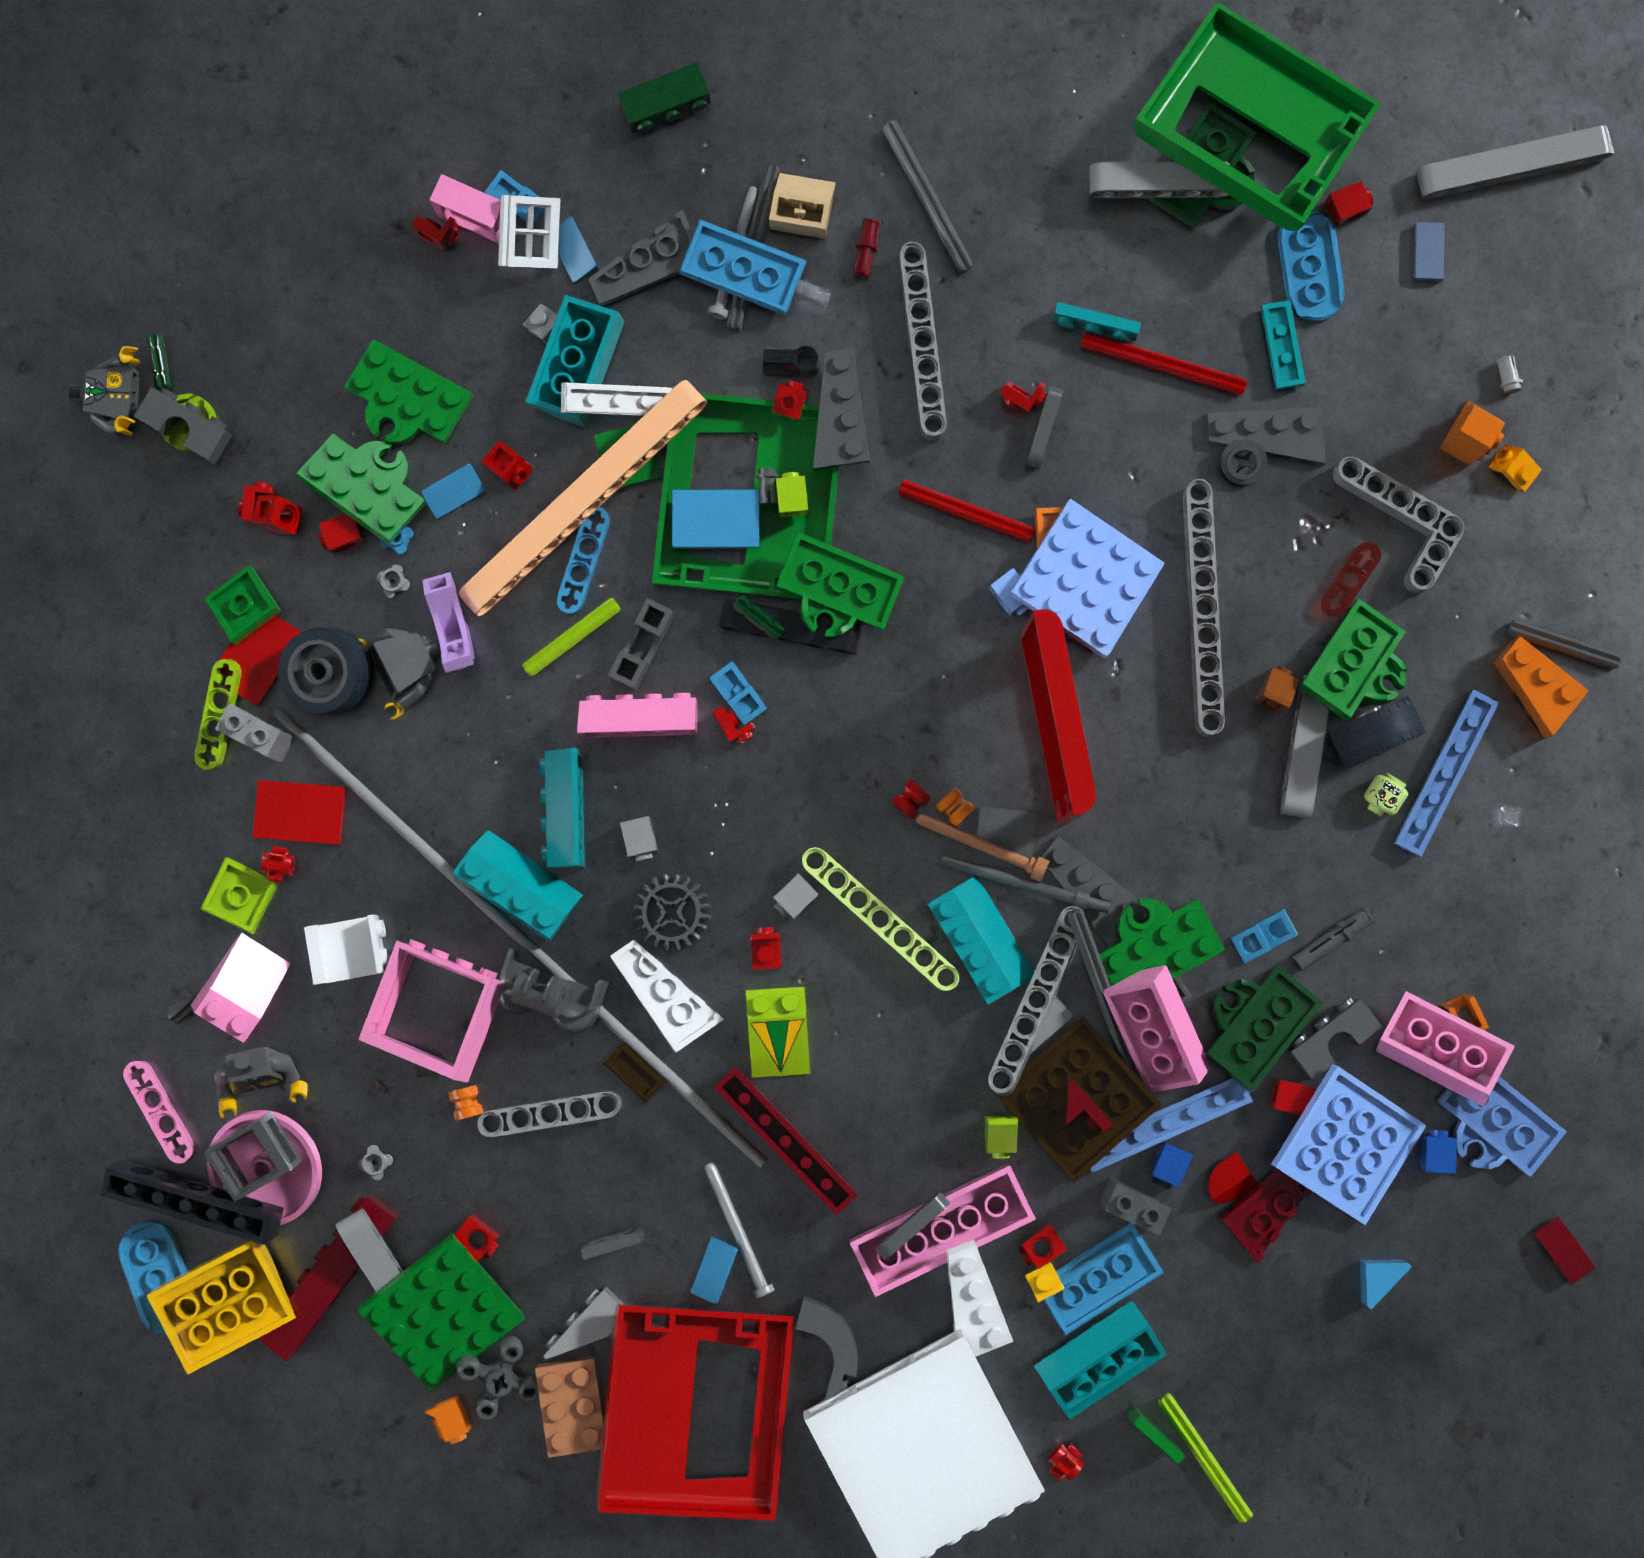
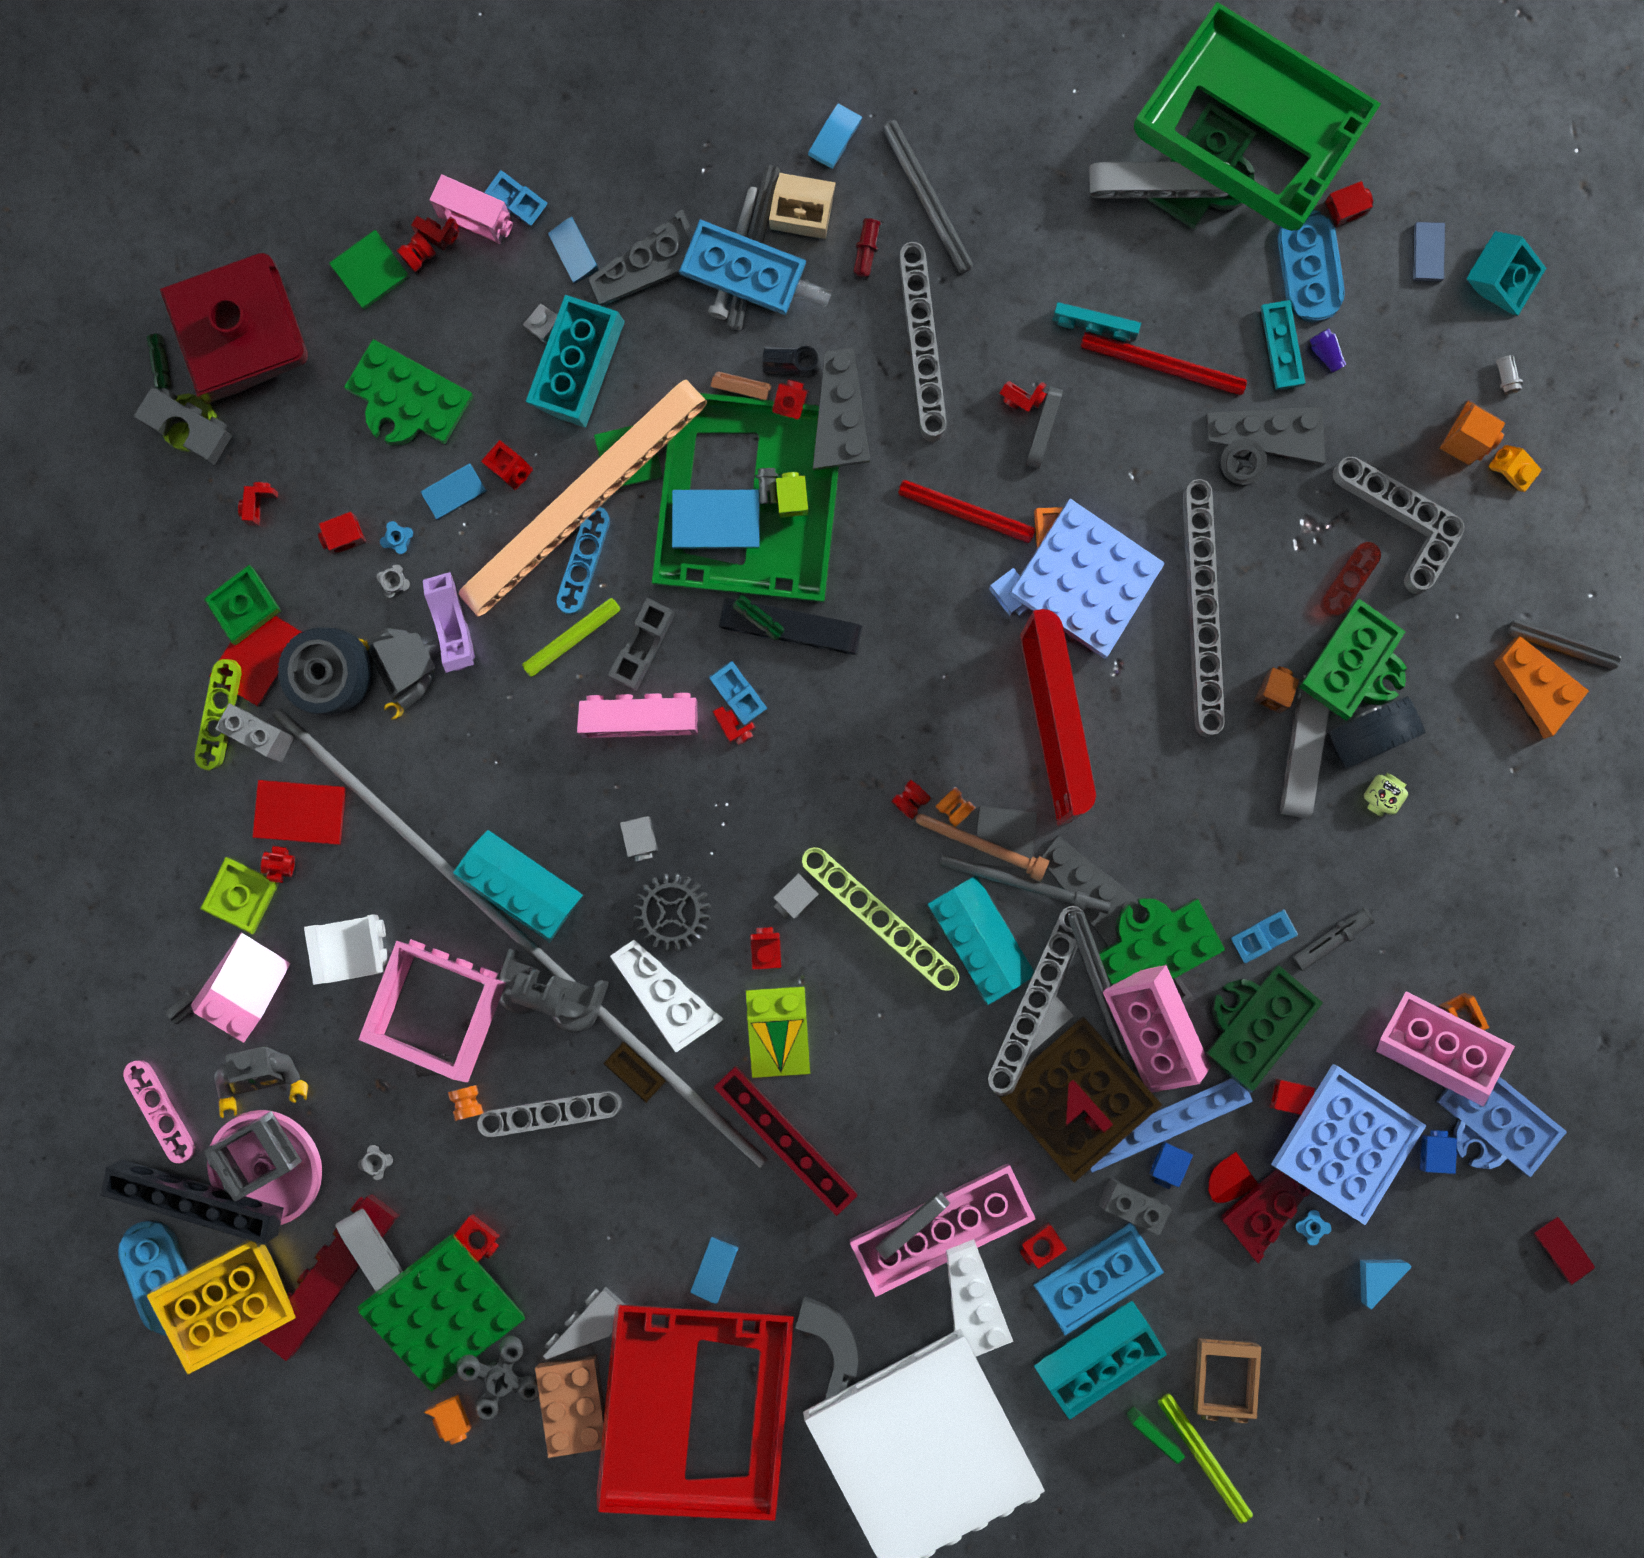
(111, 392): dark grey torso -> none
(235, 327): none -> dark red piece
(276, 514): red brick -> none
(363, 485): plate -> none
(369, 269): none -> green tile
(421, 247): none -> red wheel
(508, 230): white piece -> none
(563, 809): teal slope -> none
(610, 398): white tile -> none
(612, 1243): dark grey tile -> none
(664, 98): dark green brick -> none
(741, 385): none -> nougat tile
(761, 1285): light grey bar -> none
(835, 135): none -> dark azure slope
(838, 586): green plate -> none
(1001, 1135): lime slope -> none
(1044, 1282): yellow plate -> none
(1065, 1462): red gear -> none
(1232, 1349): none -> medium nougat window
(1305, 1224): none -> dark azure plate
(1312, 1051): dark grey arch -> none
(1328, 350): none -> dark purple cone
(1446, 773): medium blue plate -> none
(1506, 272): none -> teal slope
(1511, 815): clear piece -> none
(1514, 162): light grey beam -> none

